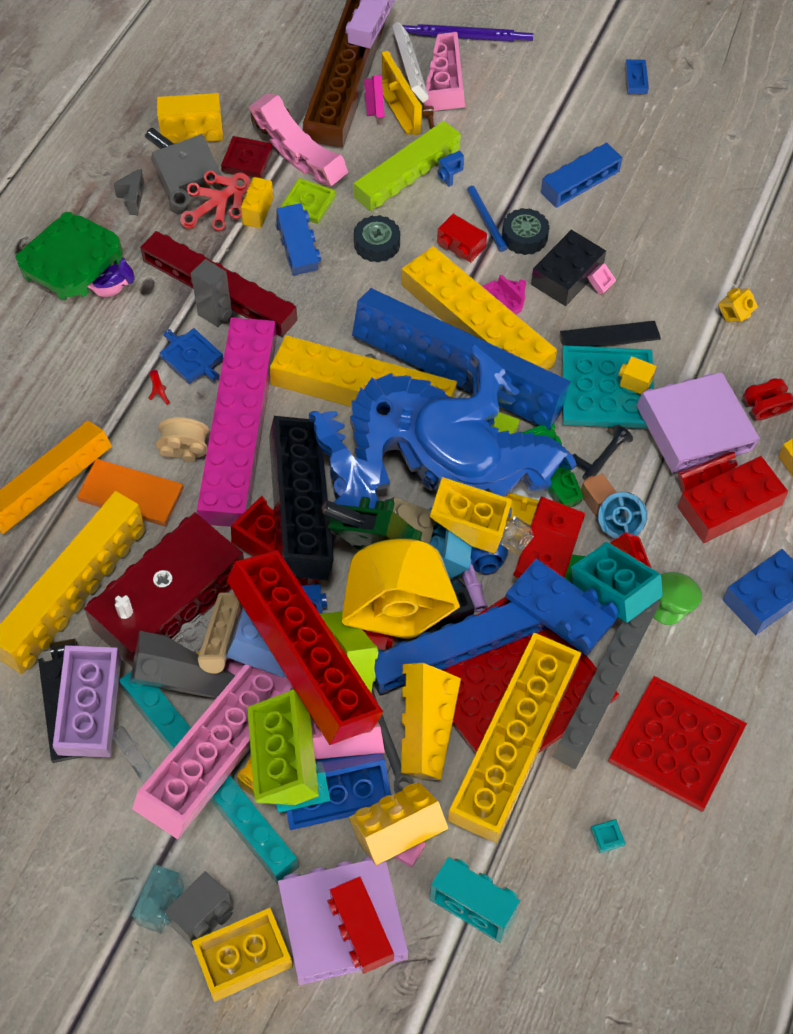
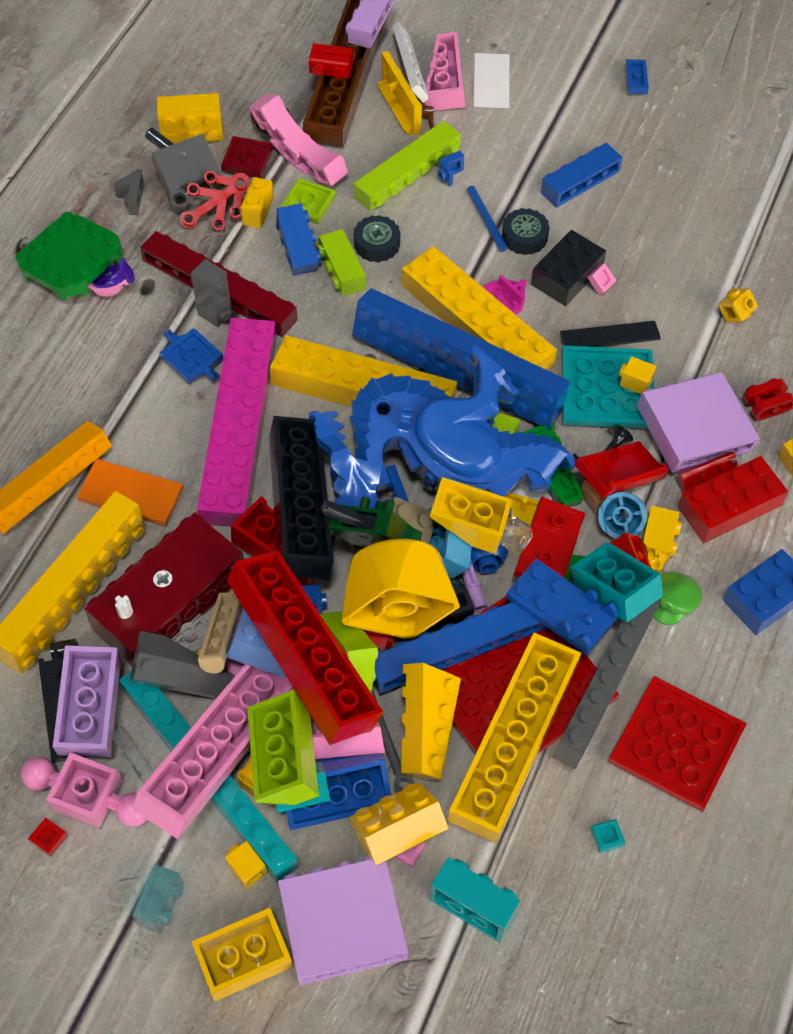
(47, 836): none -> red plate
(78, 775): none -> bright pink brick
(157, 387): red bar -> none
(182, 438): tan wheel -> none
(199, 909): dark grey brick -> none
(245, 864): none -> yellow brick
(330, 60): none -> red brick
(341, 262): none -> lime brick
(360, 925): red brick -> none
(374, 96): dark pink slope -> none
(396, 486): none -> blue plate
(461, 238): red brick -> none
(469, 32): dark purple axle -> none
(491, 80): none -> white sticker
(621, 468): none -> red container
(659, 536): none -> yellow hinge

